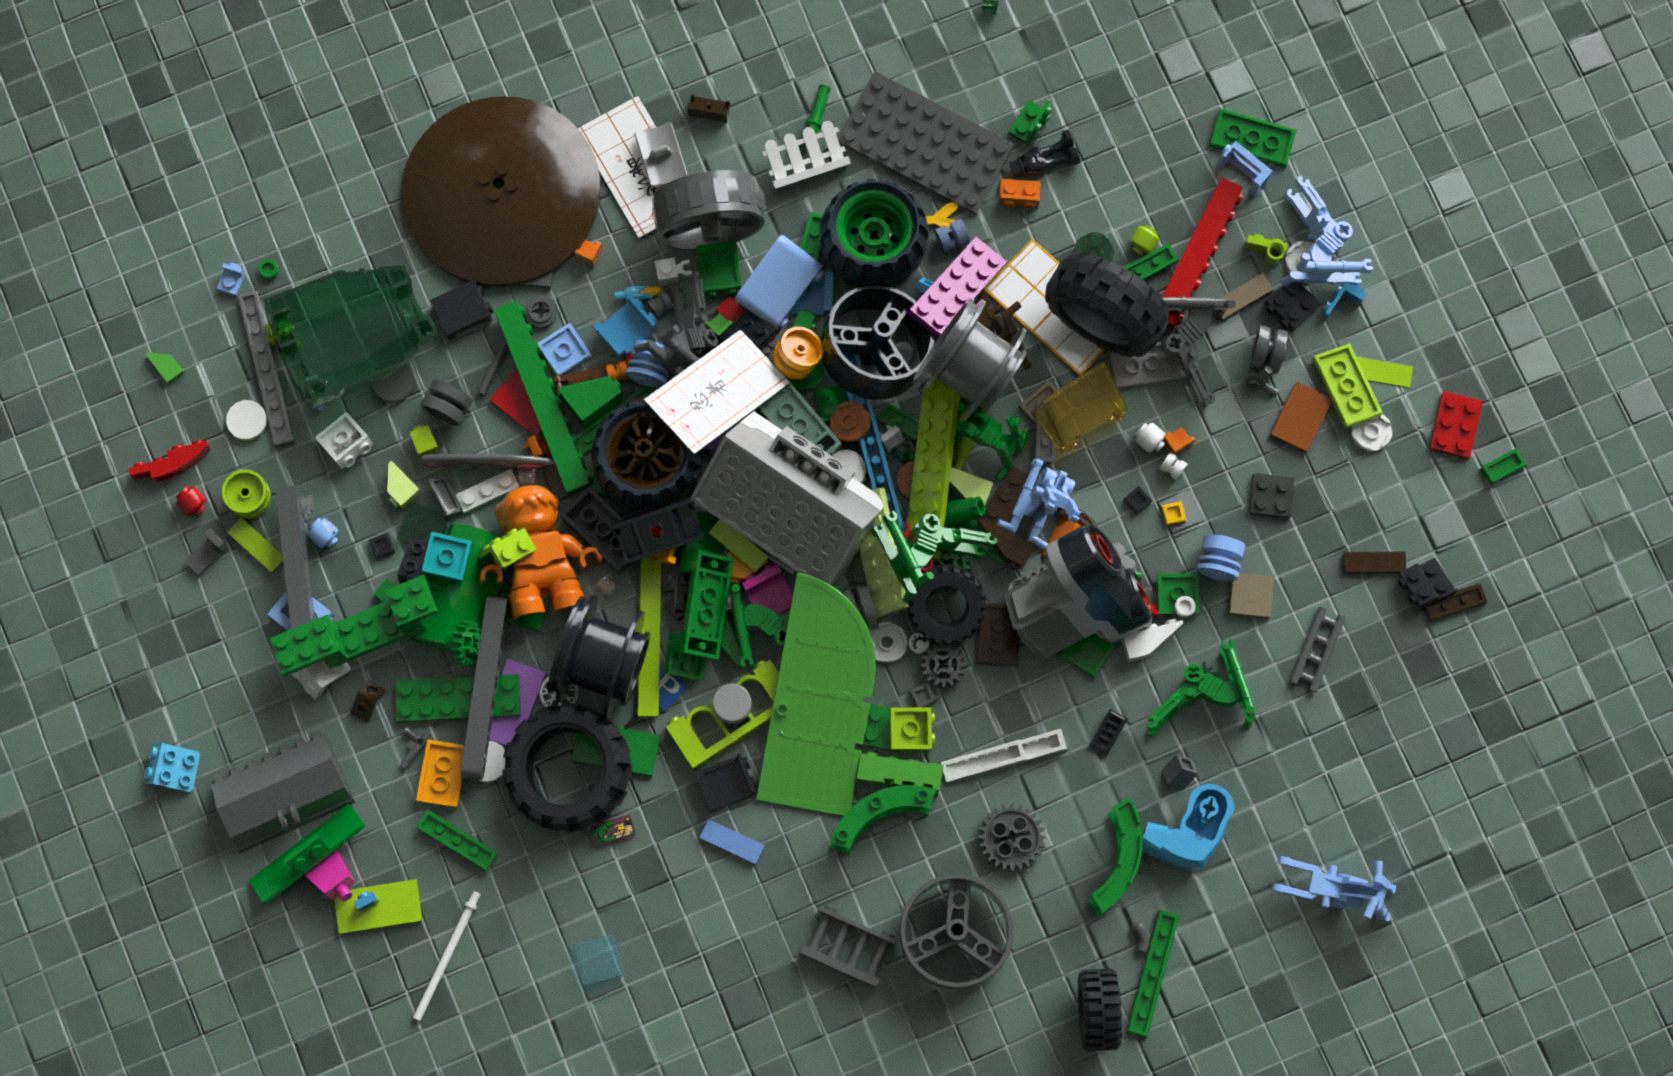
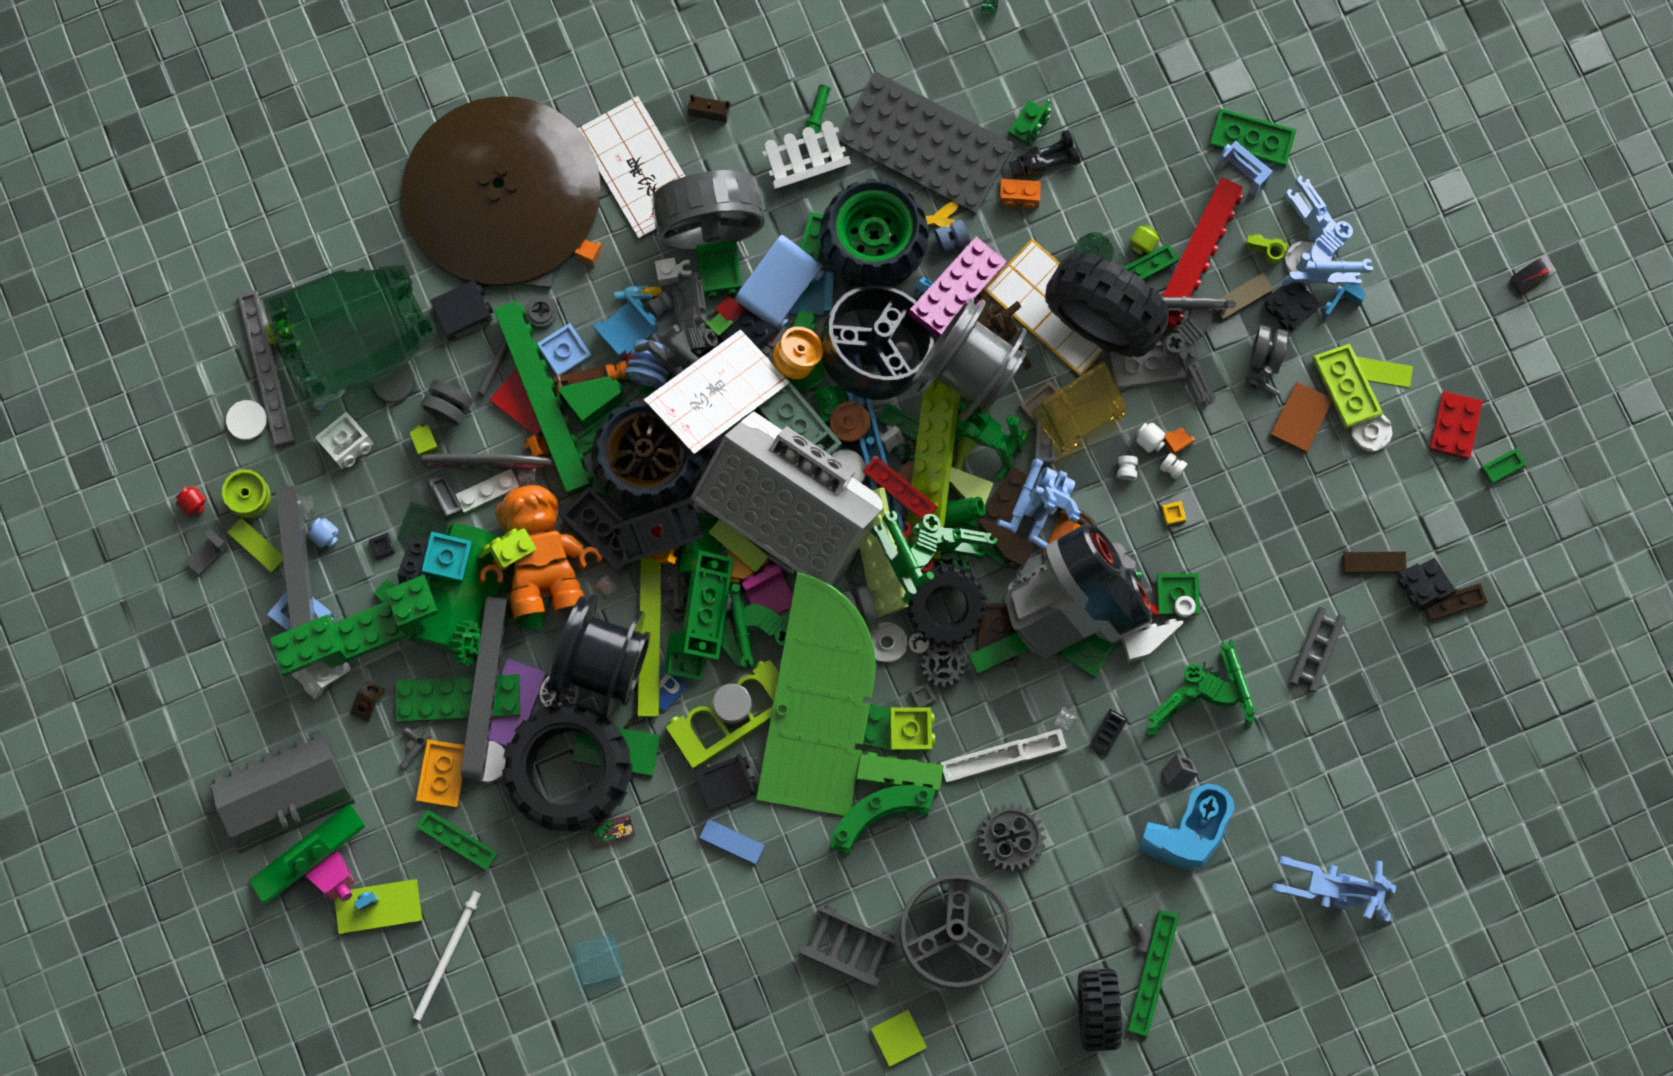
(166, 366): bright green tile -> none
(172, 767): medium azure bracket -> none
(179, 460): red slope -> none
(231, 279): light blue bracket -> none
(268, 269): green tile -> none
(400, 487): yellowish green slope -> none
(660, 154): light grey shield -> none
(898, 1038): none -> lime tile
(899, 488): none -> red tile
(998, 653): none -> green tile
(1065, 719): none -> clear wheel
(1127, 467): none -> white wheel
(1128, 856): green fence -> none
(1137, 500): black tile -> none
(1220, 557): light blue wheel -> none
(1252, 596): dark tan tile -> none
(1271, 495): pearl dark grey plate -> none
(1533, 274): none -> black slope

